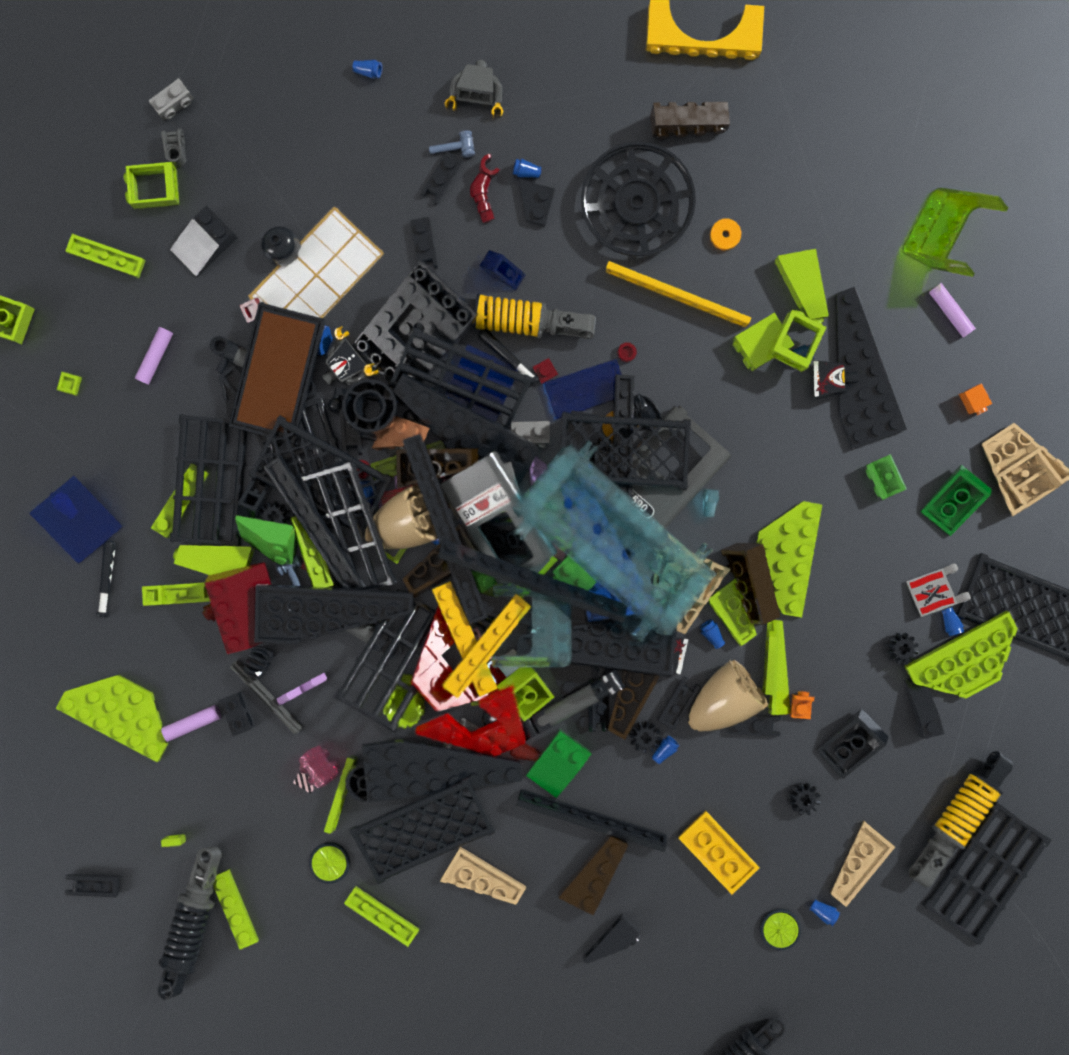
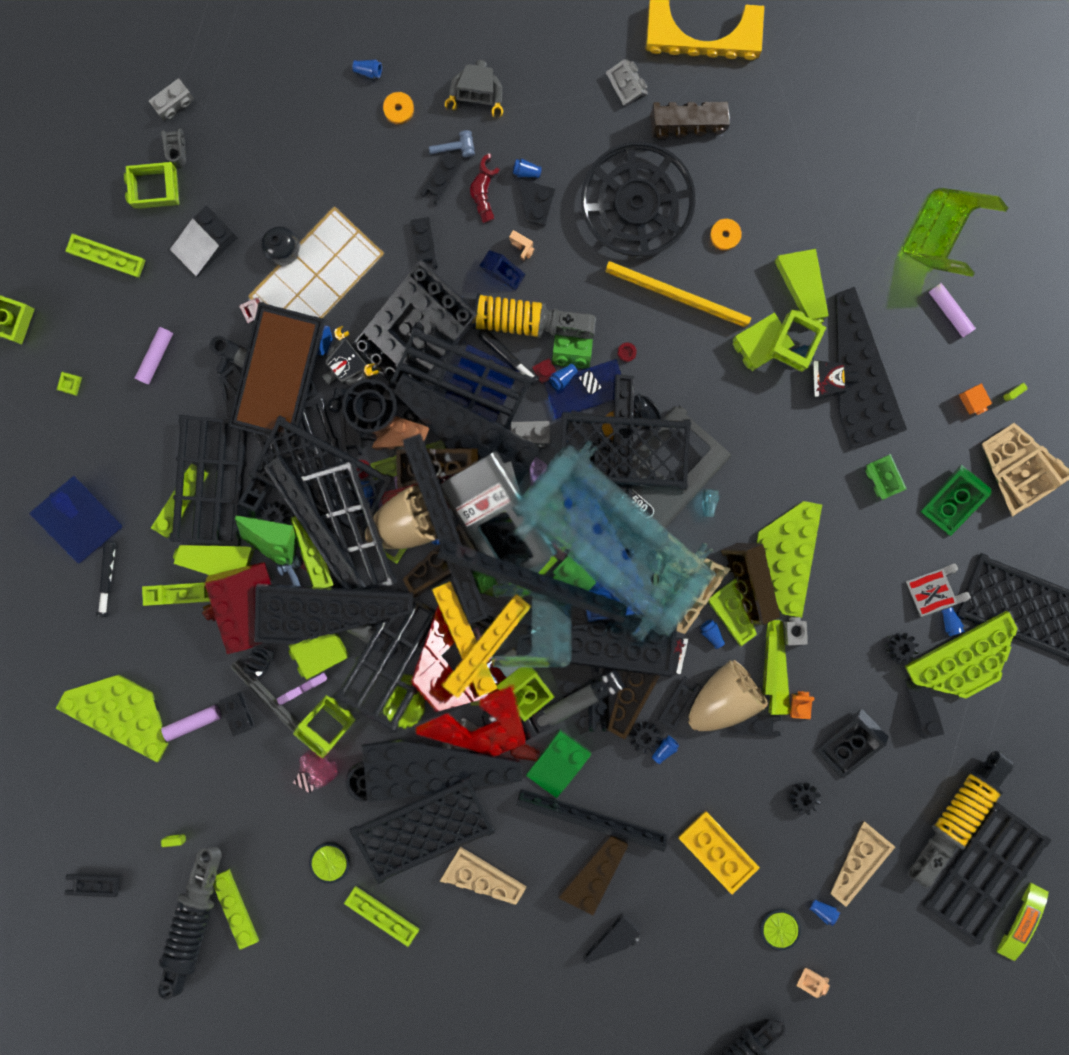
(312, 739): none -> lime window
(318, 654): none -> lime brick
(339, 798): lime tile -> none
(398, 99): none -> light orange piece
(520, 242): none -> light nougat bracket
(563, 376): none -> blue cone
(572, 351): none -> bright green bracket
(590, 382): none -> sticker
(627, 82): none -> light grey bracket
(801, 638): none -> light grey brick
(813, 983): none -> light nougat bracket
(1014, 392): none -> lime tile
(1025, 923): none -> lime slope

